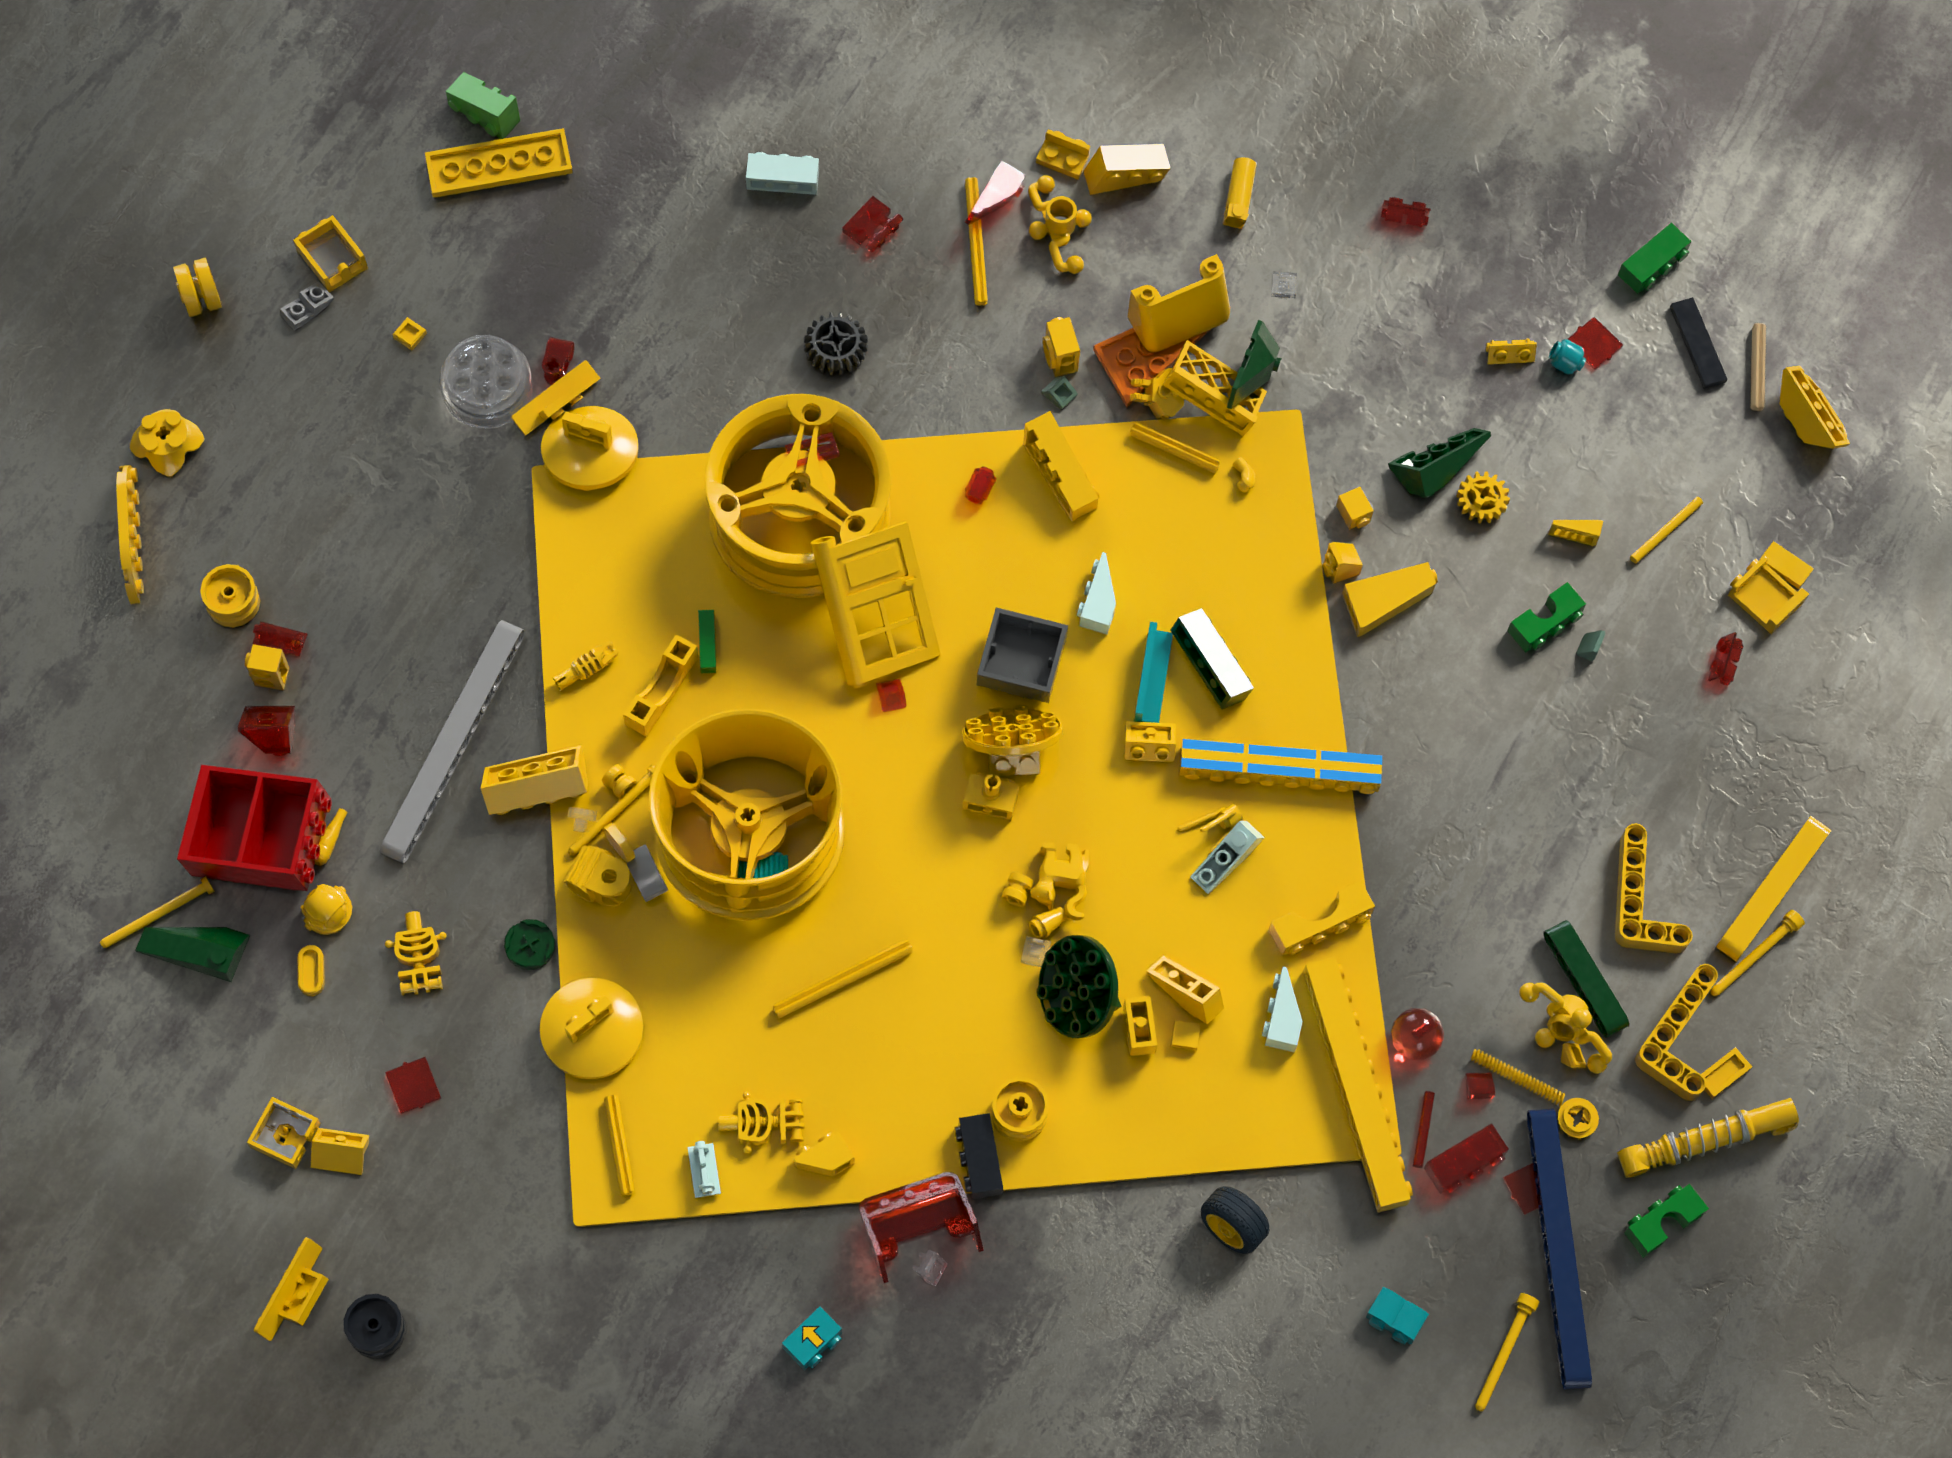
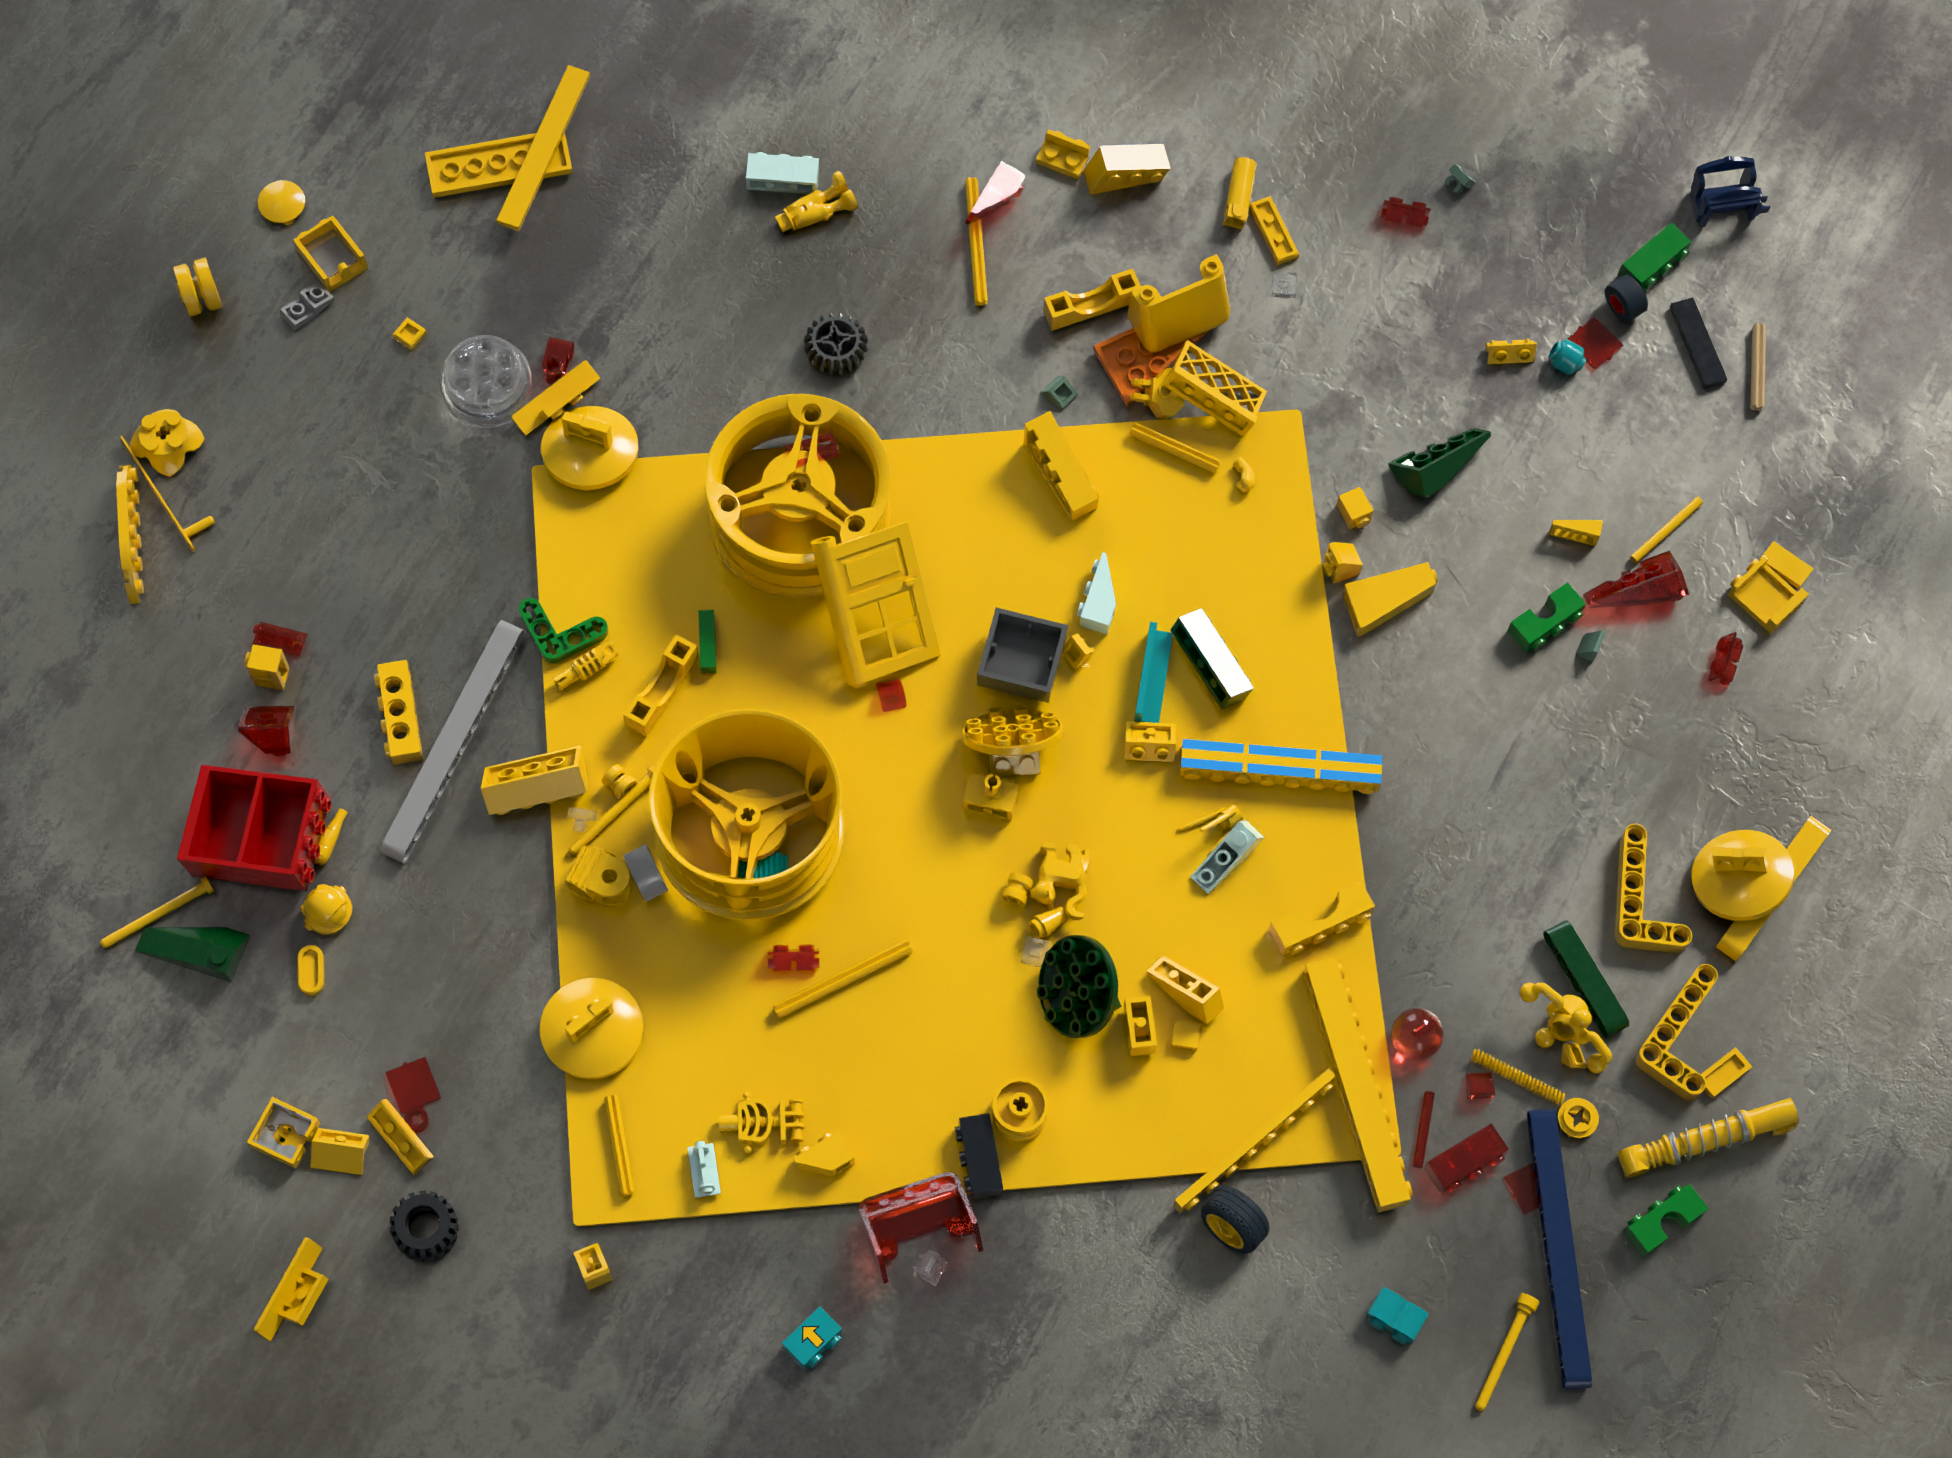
(187, 532): none -> yellow piece
(230, 595): yellow wheel -> none
(281, 202): none -> yellow dish
(385, 1337): black wheel -> none
(398, 675): none -> yellow brick
(399, 1136): none -> yellow tile
(416, 937): yellow torso -> none
(416, 1111): none -> clear red bush
(416, 1206): none -> black tyre
(483, 105): bright green wedge -> none
(529, 944): dark green tile -> none
(543, 148): none -> yellow tile
(560, 640): none -> green beam
(593, 1266): none -> yellow slope
(619, 842): yellow tile -> none
(783, 956): none -> clear red hinge
(812, 207): none -> yellow piece
(867, 220): clear red plate -> none
(980, 485): clear red brick -> none
(1058, 229): yellow wheel -> none
(1061, 346): yellow brick -> none
(1068, 308): none -> yellow arch
(1077, 651): none -> yellow tile
(1247, 1148): none -> yellow plate
(1257, 366): dark green wedge -> none
(1273, 230): none -> yellow tile
(1285, 1020): light aqua slope -> none
(1462, 178): none -> sand green tile
(1480, 486): yellow gear -> none
(1626, 298): none -> black wheel
(1655, 582): none -> clear red wedge
(1727, 197): none -> dark blue animal
(1742, 875): none -> yellow bracket
(1791, 922): yellow piece -> none
(1810, 410): yellow wedge -> none

